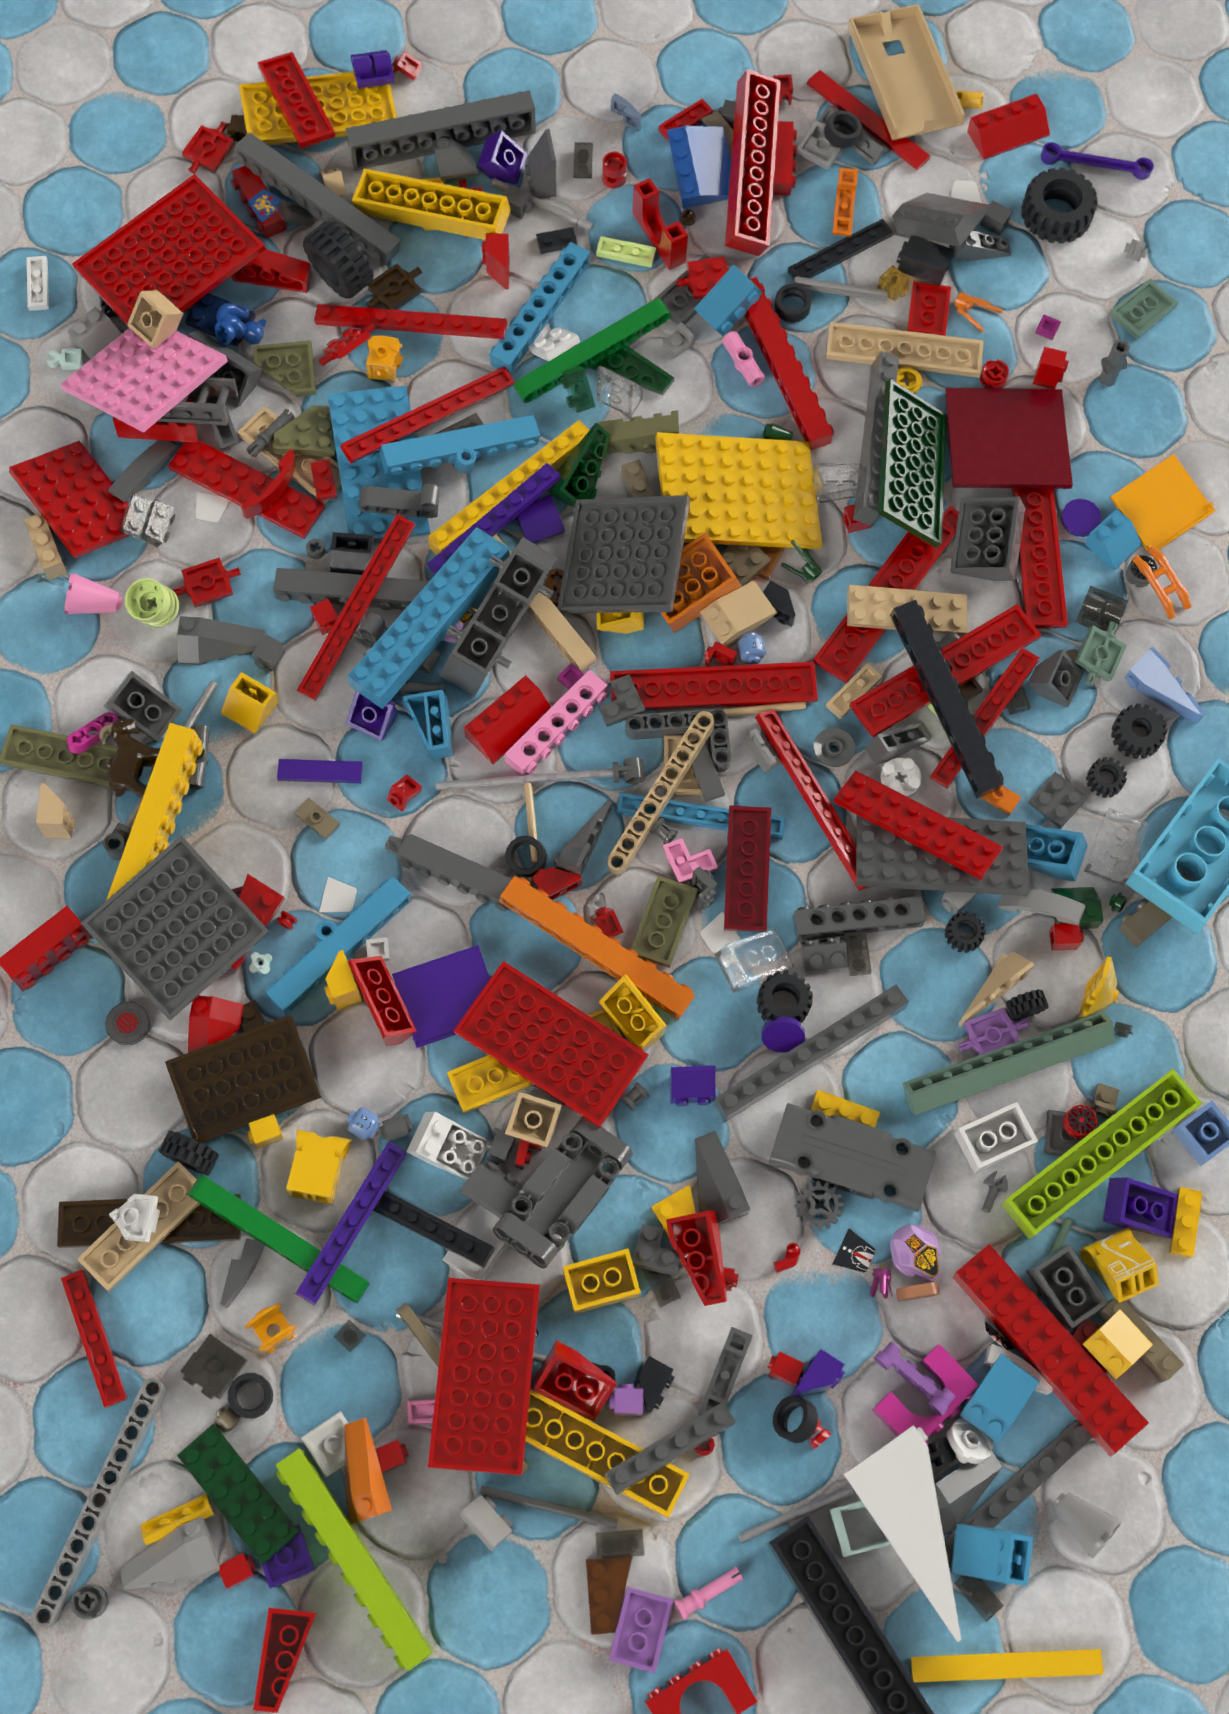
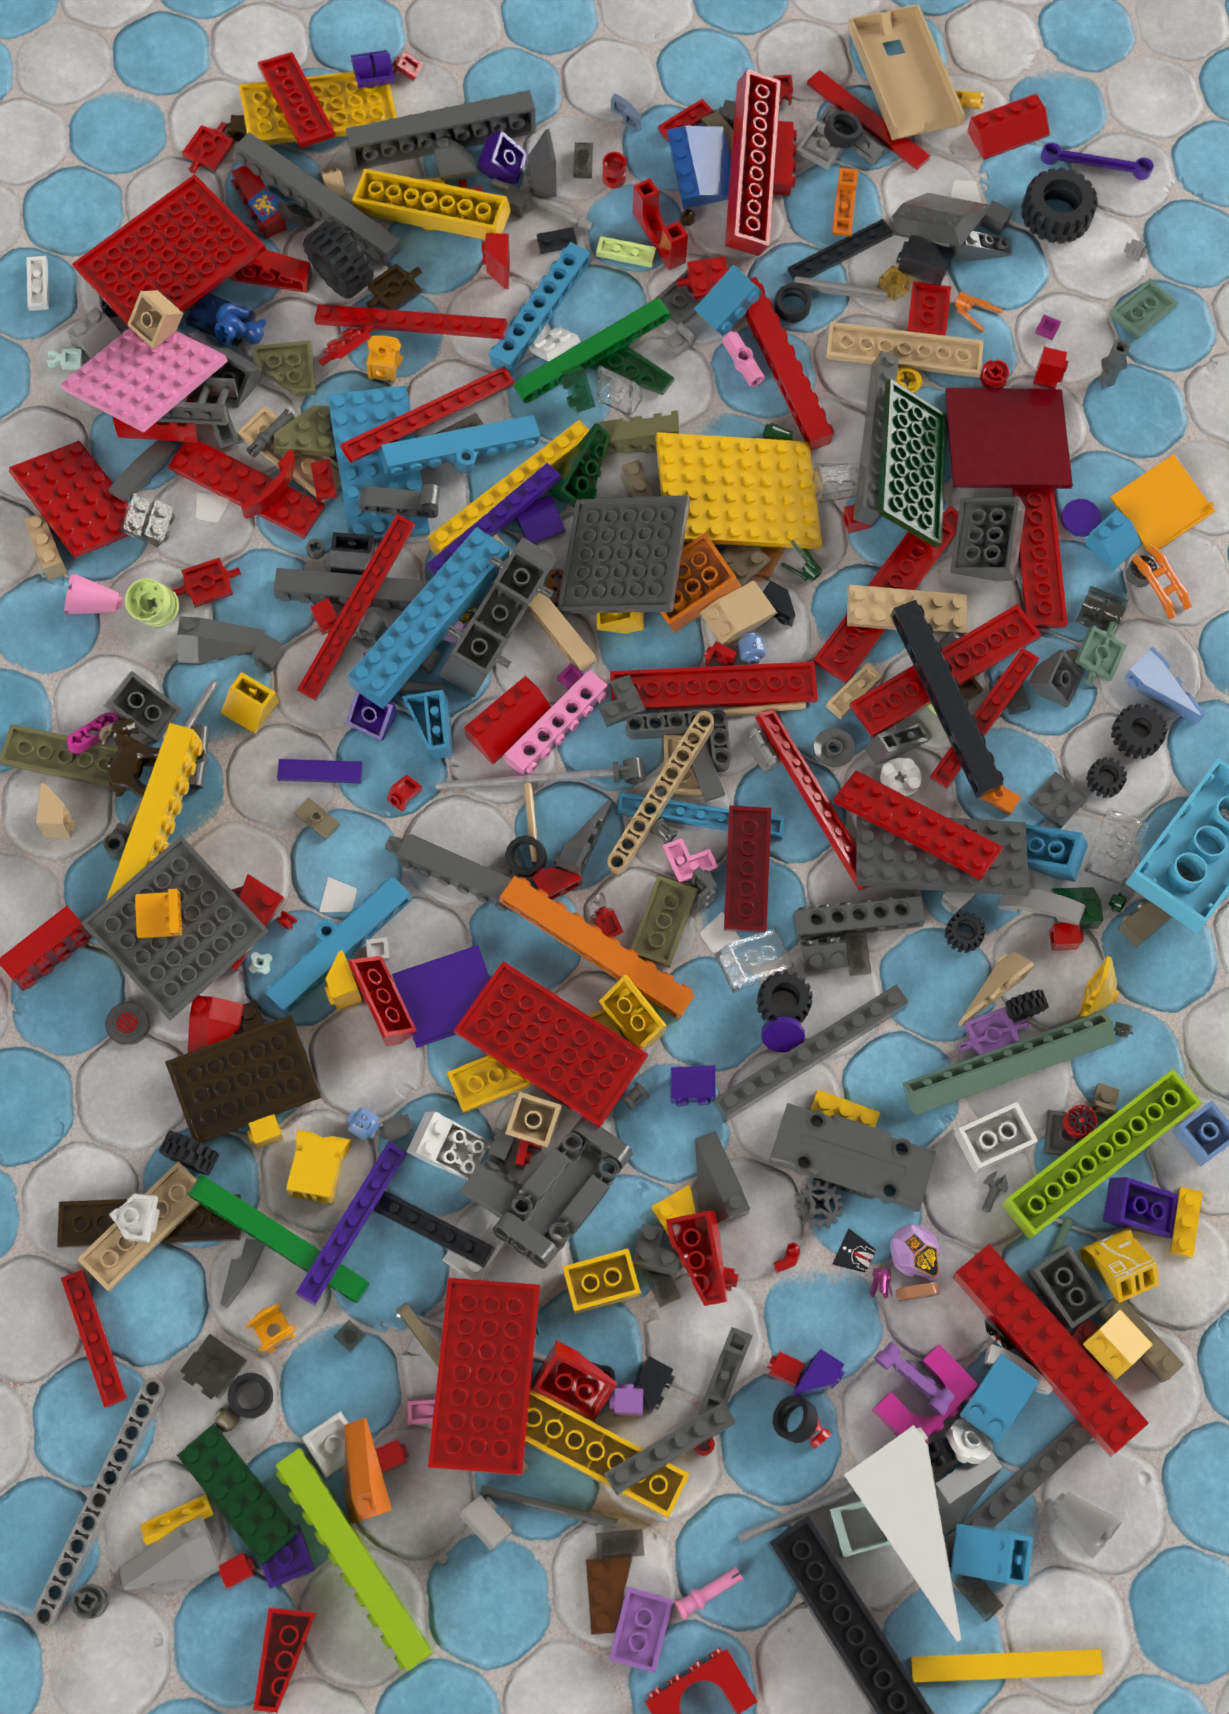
(158, 914): none -> light orange bracket

